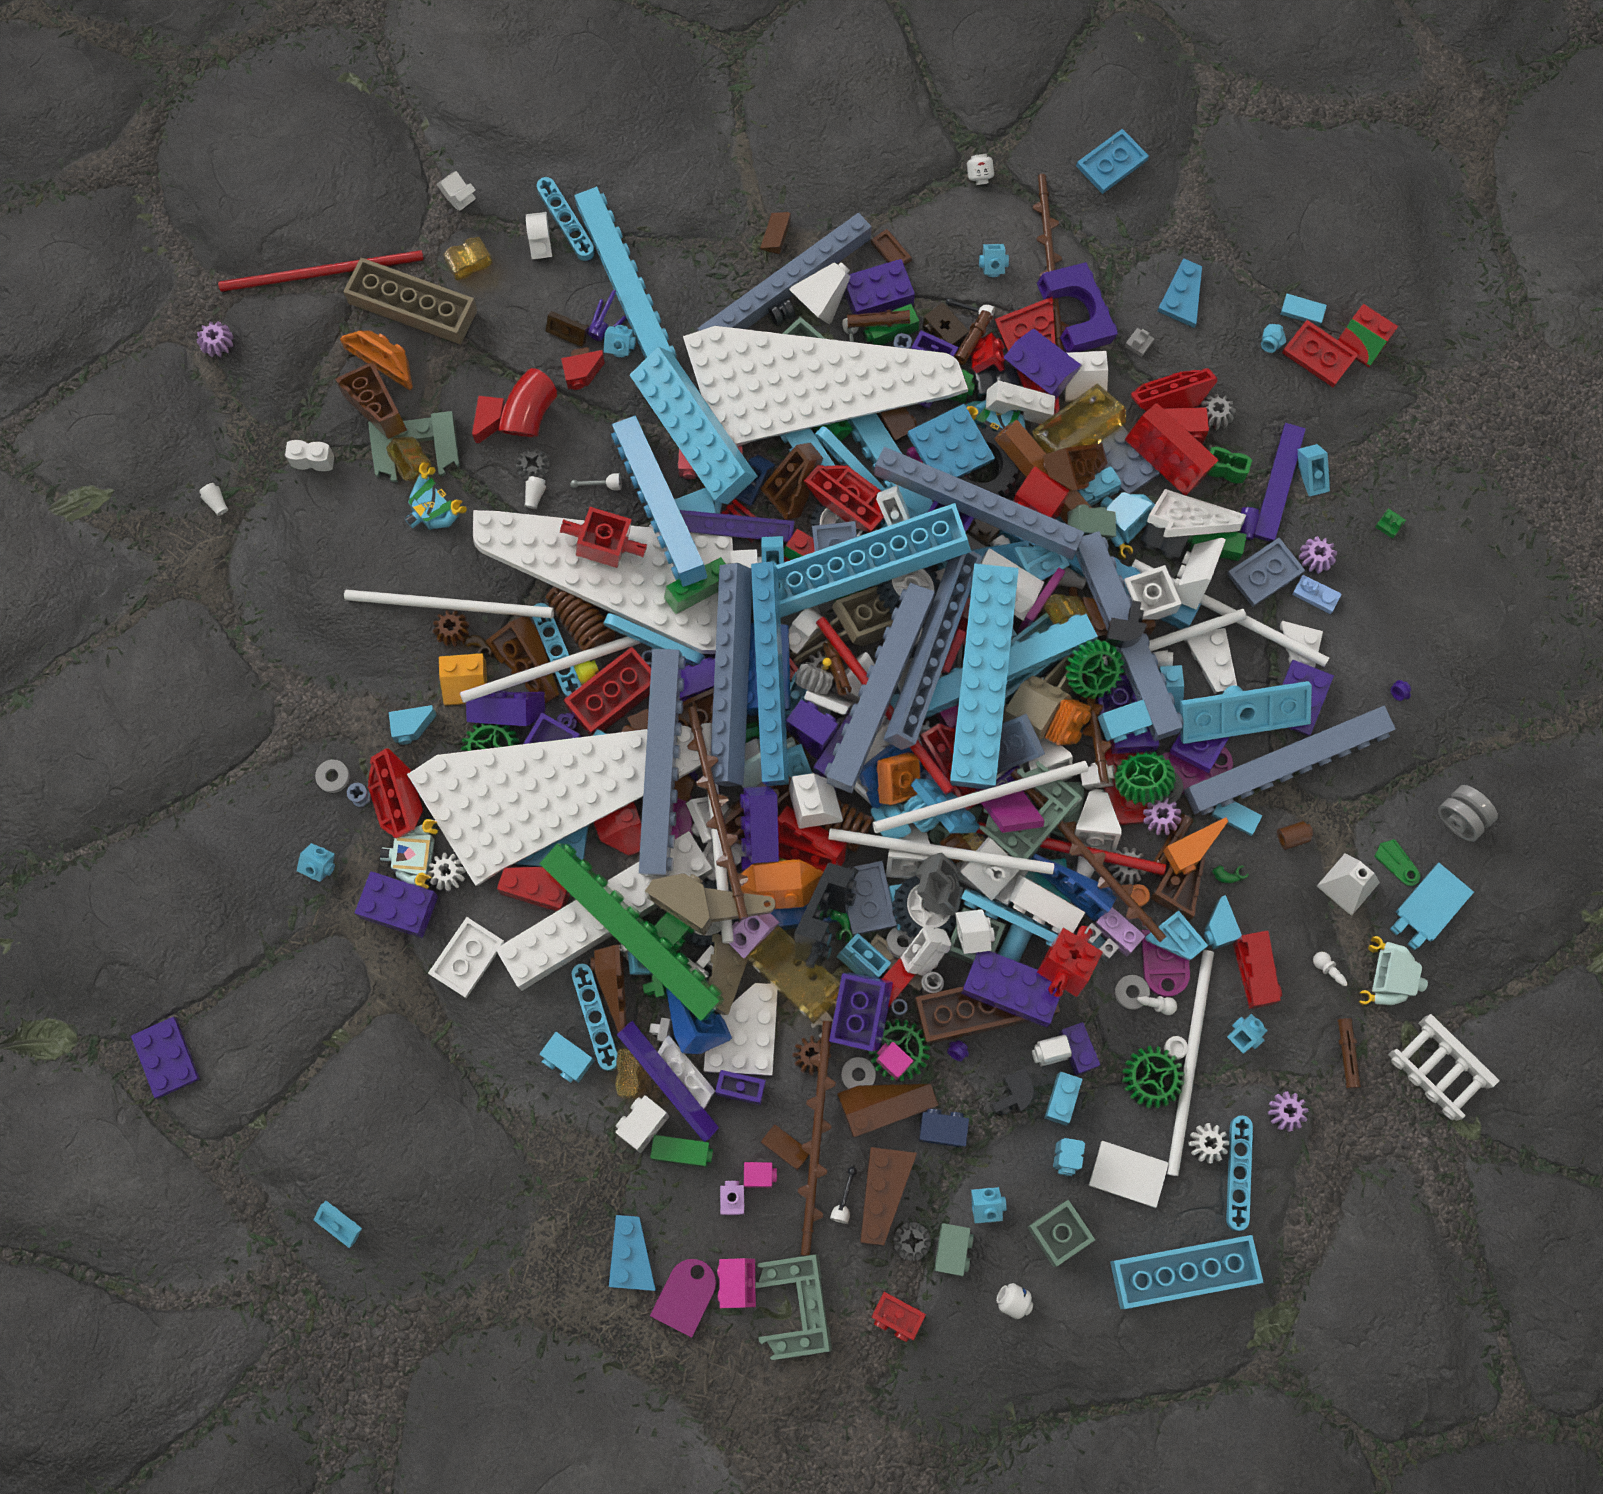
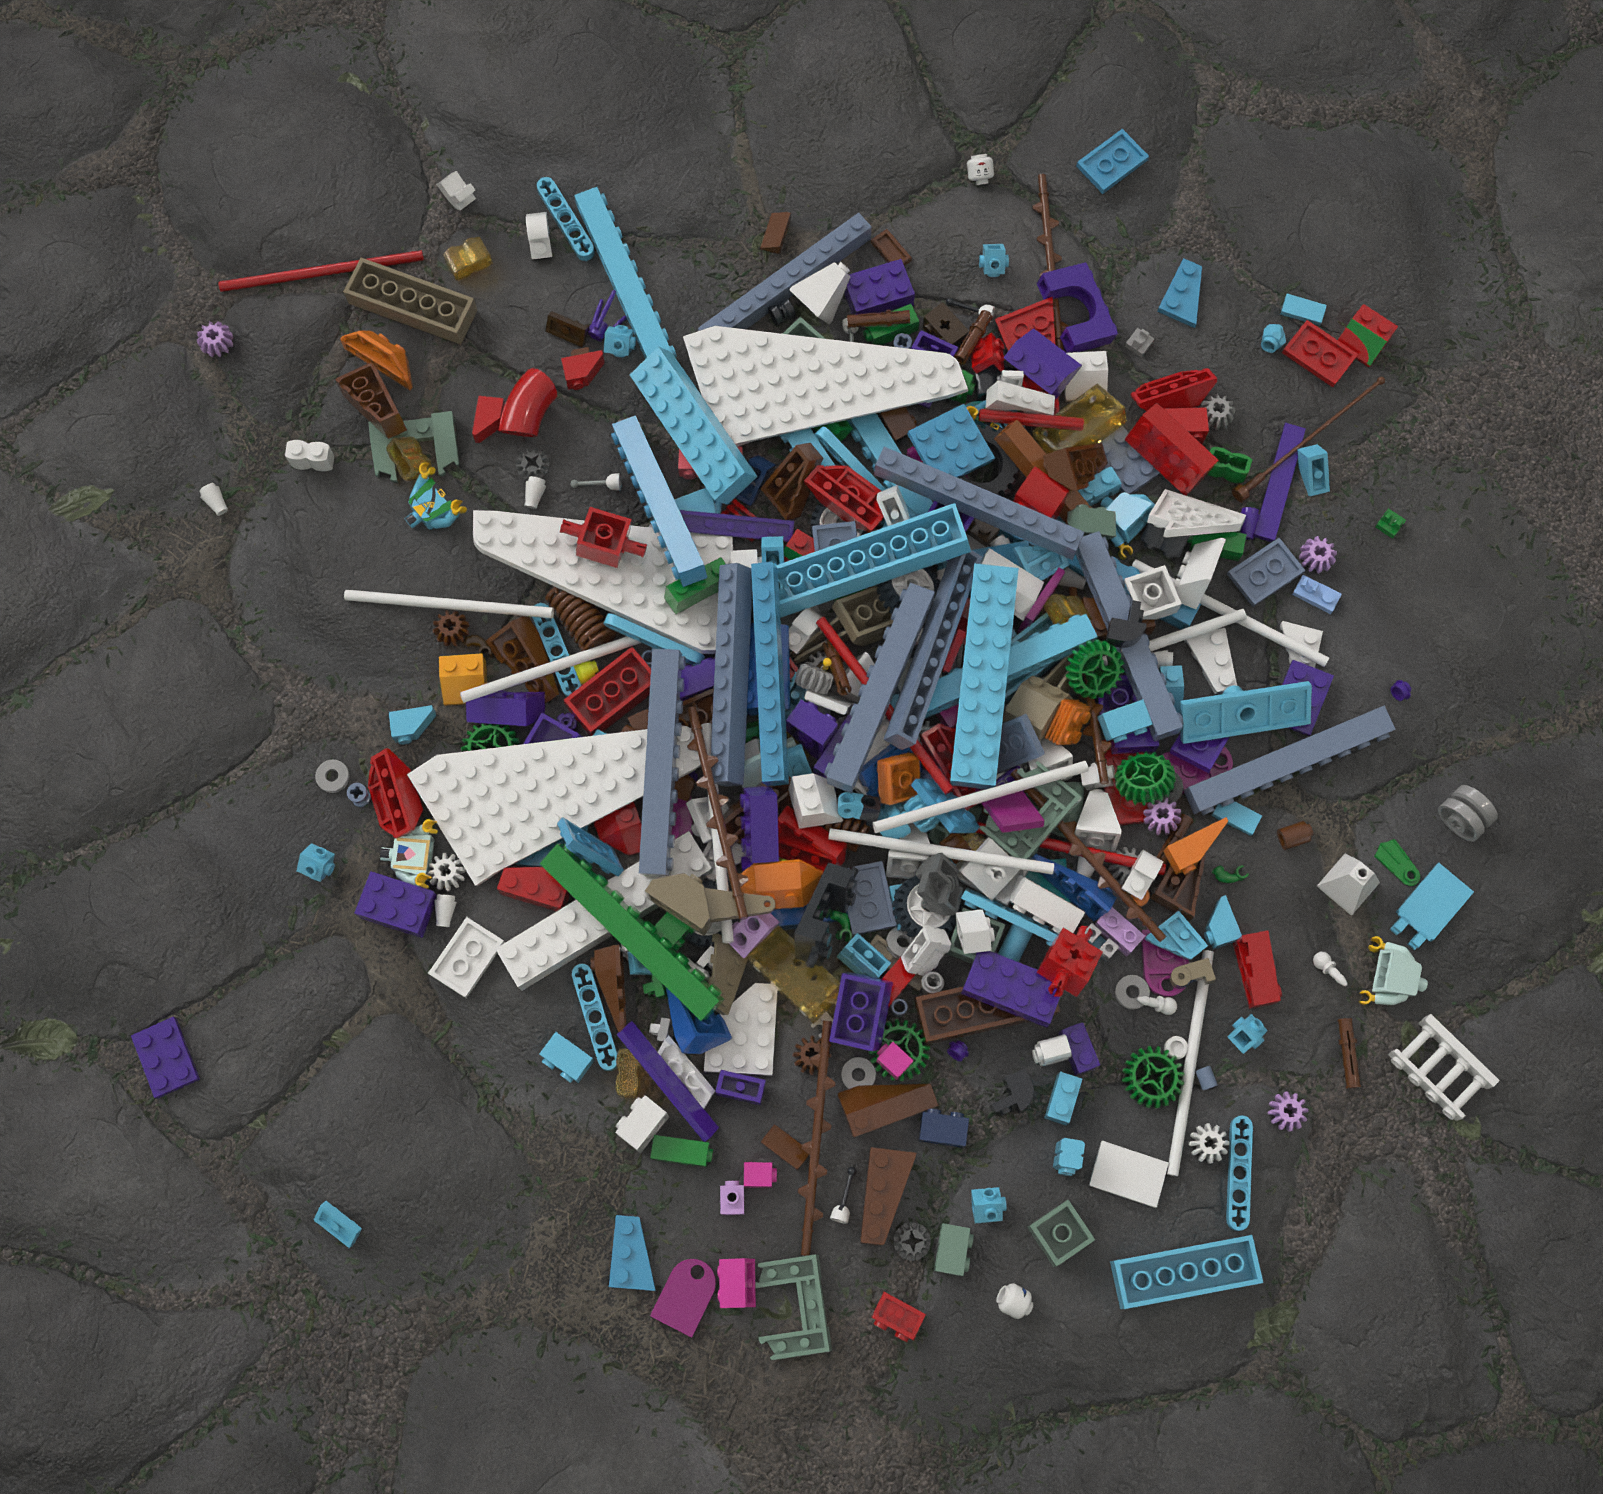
(444, 909): none -> white cone
(589, 847): none -> dark azure plate
(859, 807): none -> leg
(1012, 377): none -> white tile
(1031, 419): none -> red axle
(1142, 874): none -> white brick
(1192, 972): none -> dark tan leg
(1206, 1078): none -> sand blue hinge
(1241, 492): none -> reddish brown piece

